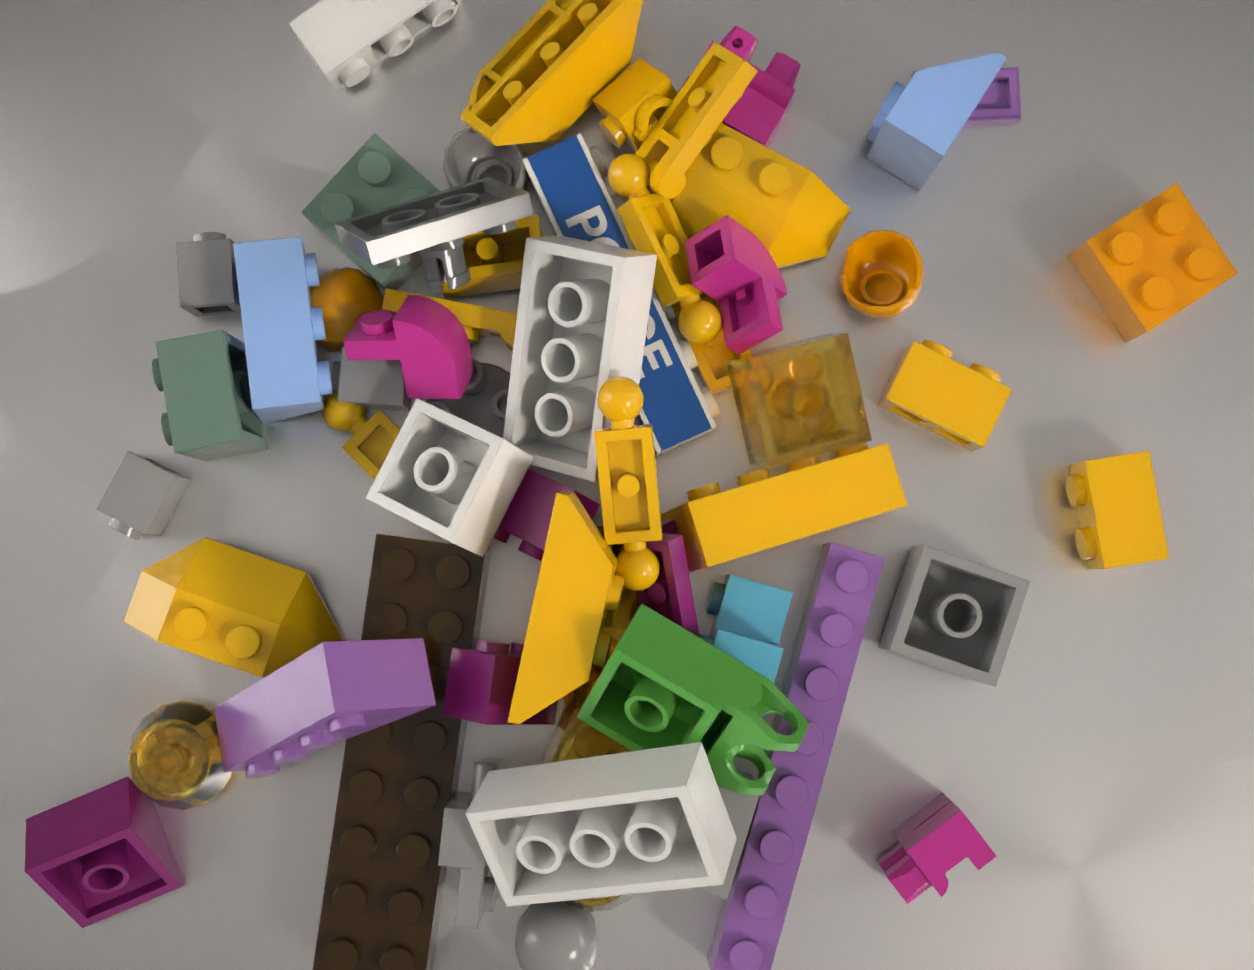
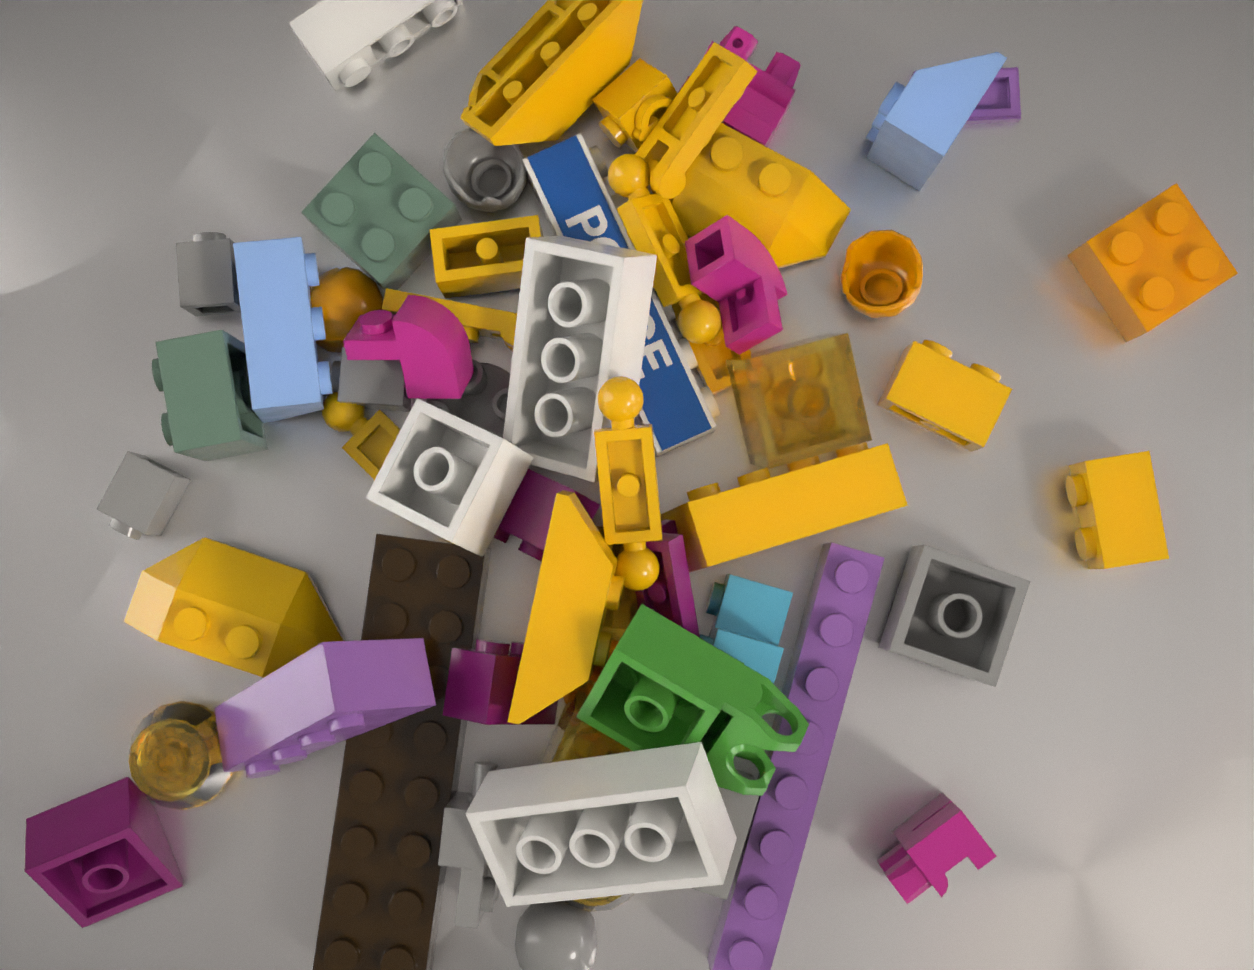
(436, 228): dark grey plate -> none

